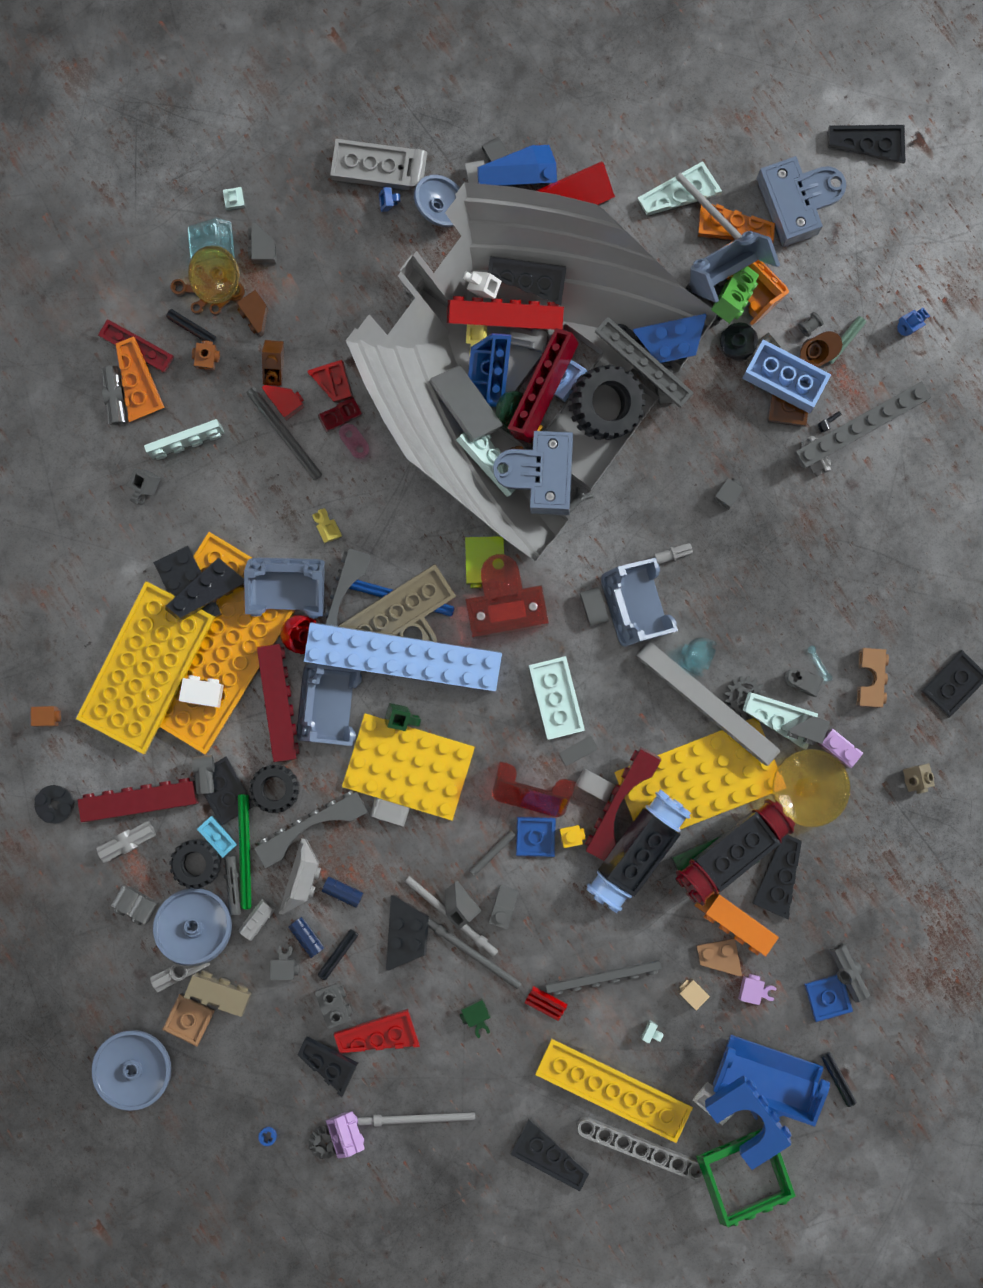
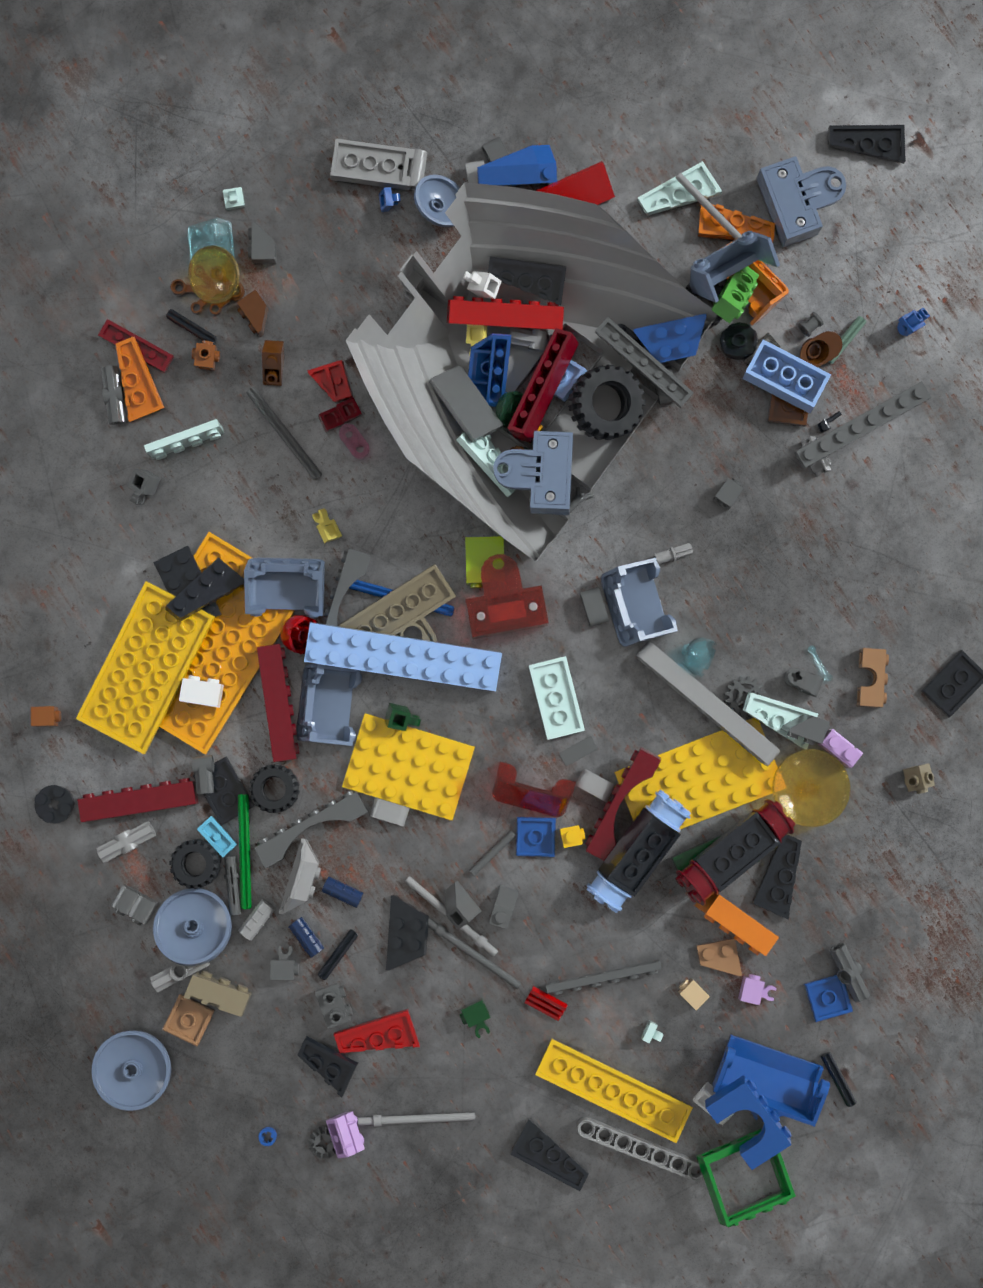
(284, 400): red slope -> none

